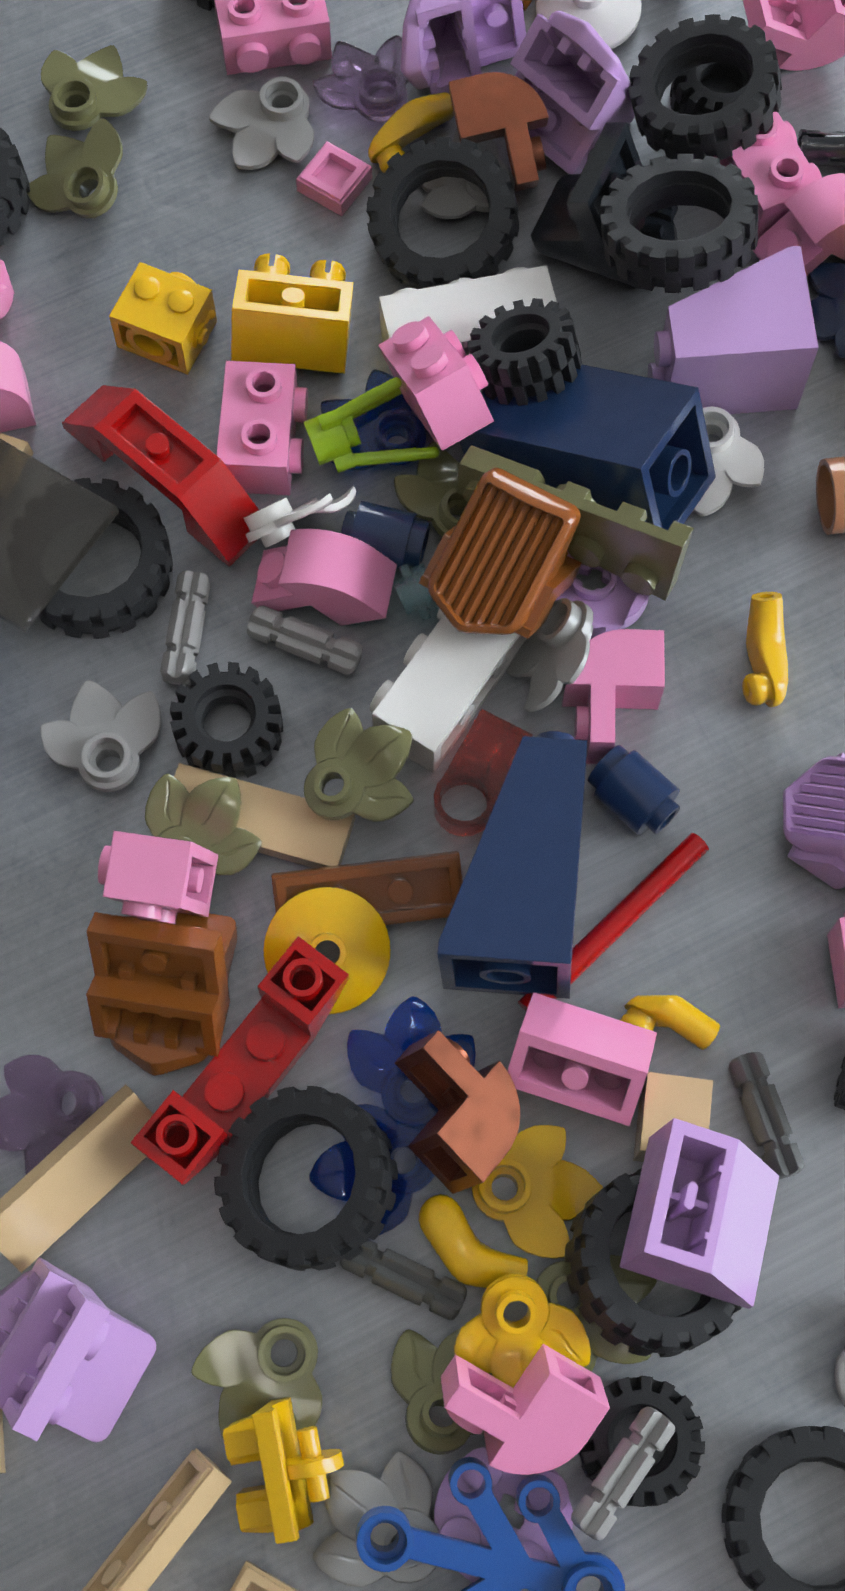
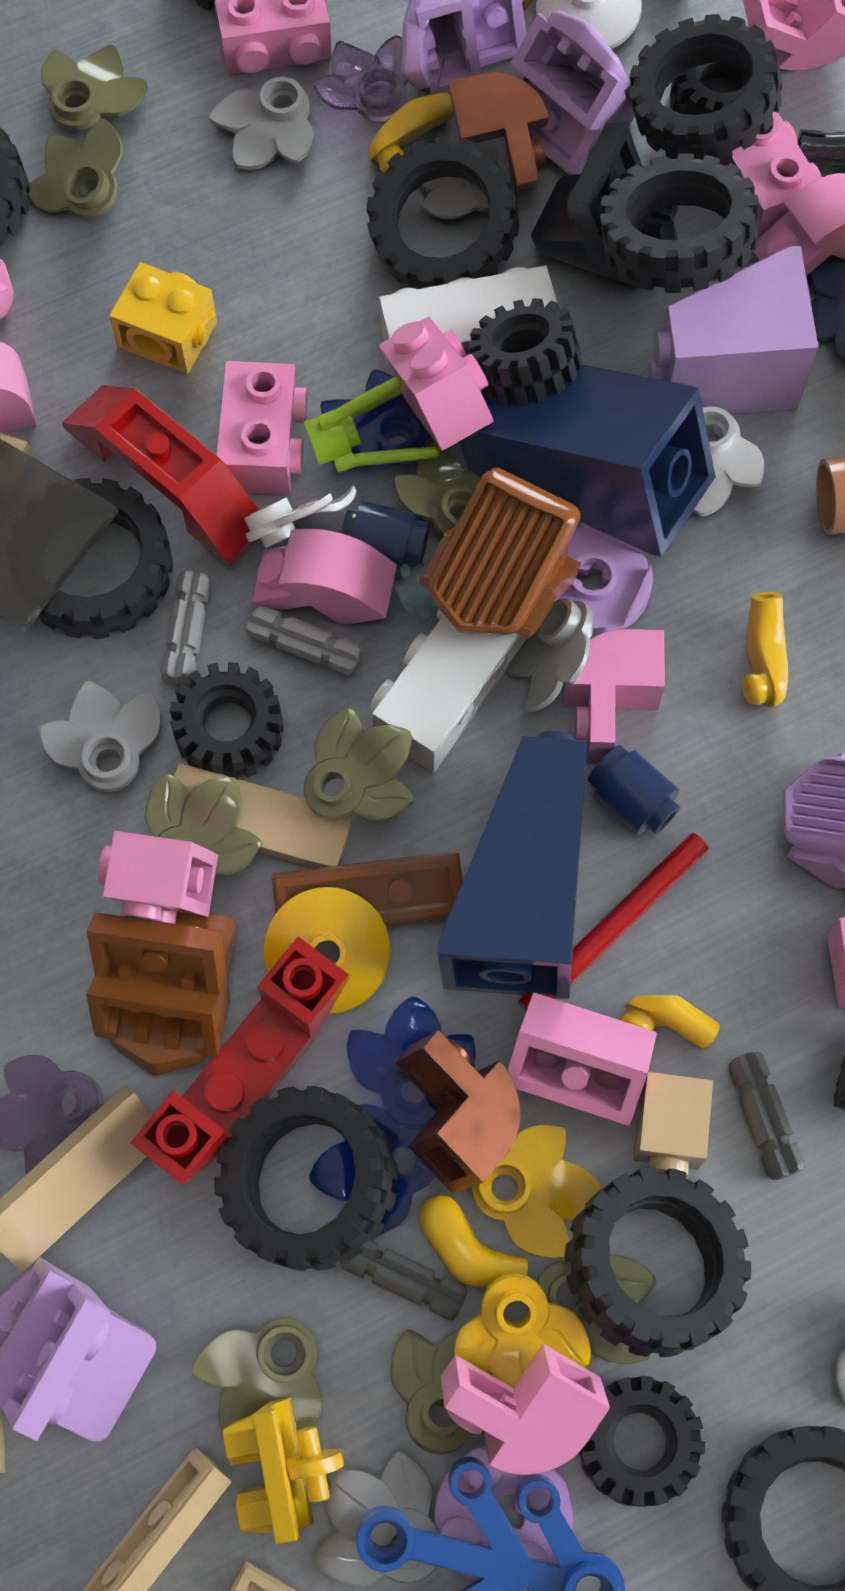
(292, 316): yellow brick -> none
(334, 178): bright pink tile -> none
(479, 763): clear red piece -> none
(617, 541): olive wing -> none
(622, 1473): light grey axle -> none
(701, 1213): lavender slope -> none

